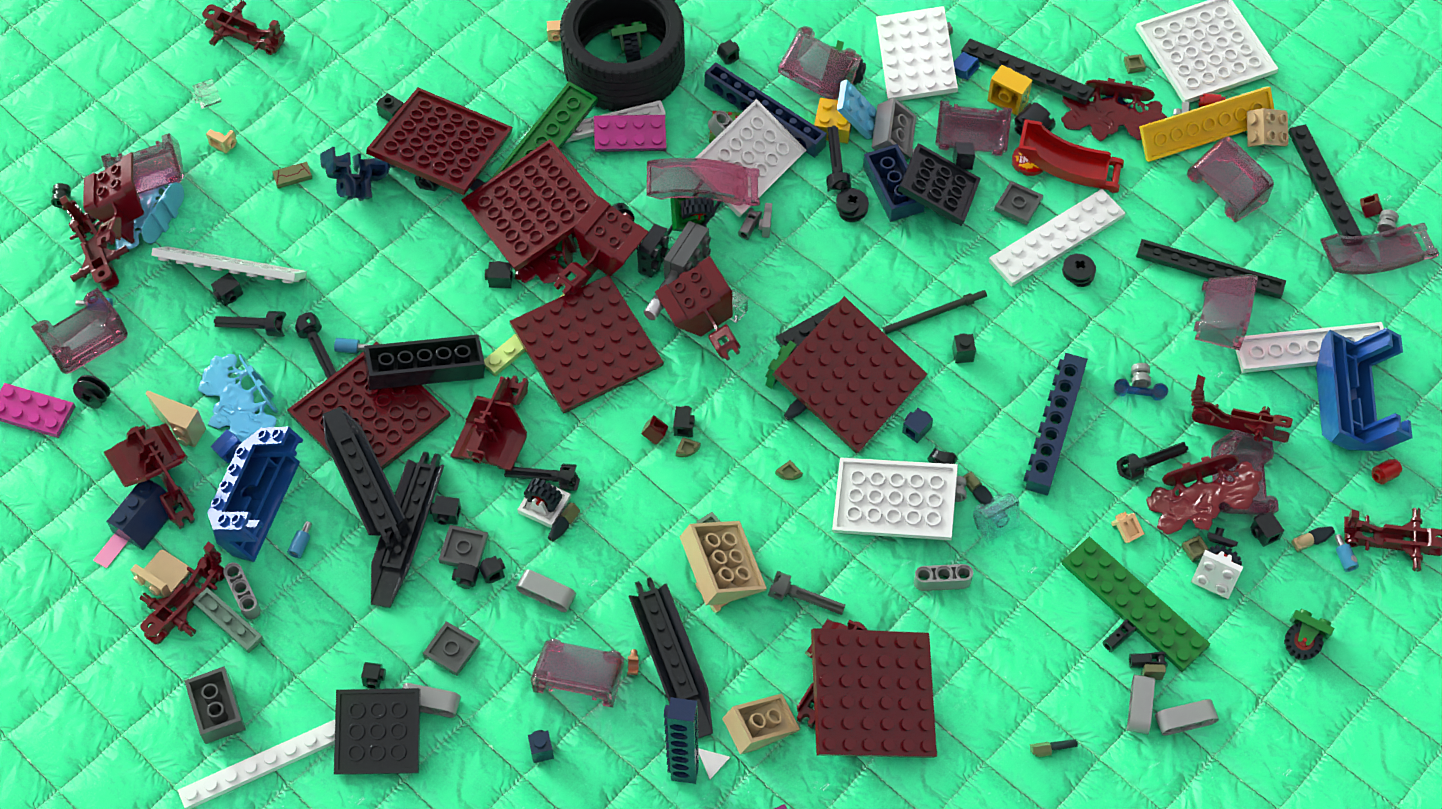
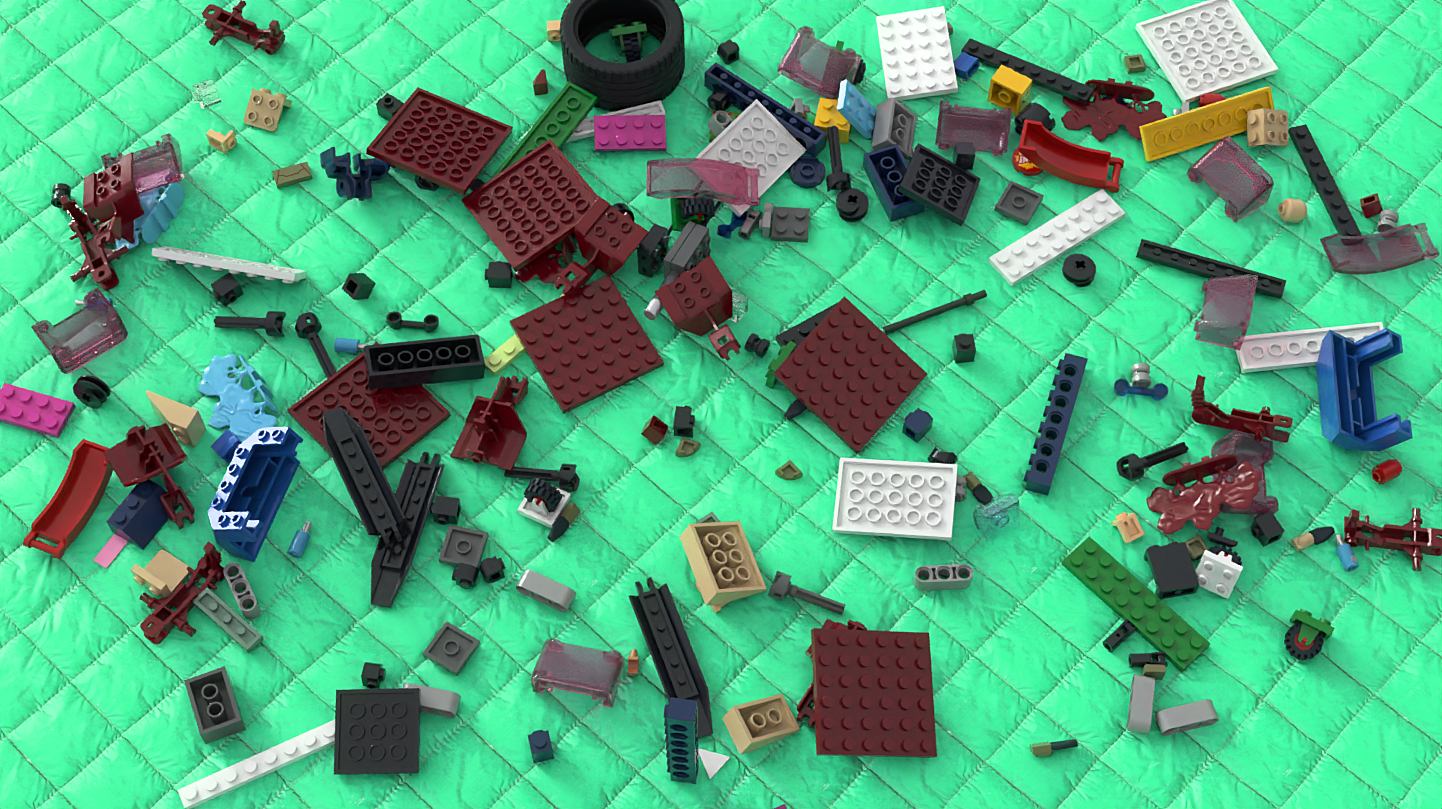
(73, 501): none -> red windscreen
(265, 109): none -> tan bracket
(358, 286): none -> brick
(395, 321): none -> black bar
(540, 83): none -> slope
(719, 100): none -> black plate
(736, 221): none -> clear blue bar
(757, 345): none -> black wheel
(790, 224): none -> dark grey plate
(800, 109): none -> light grey tile
(807, 172): none -> dark blue tile
(1172, 570): none -> black panel
(1292, 210): none -> tan head

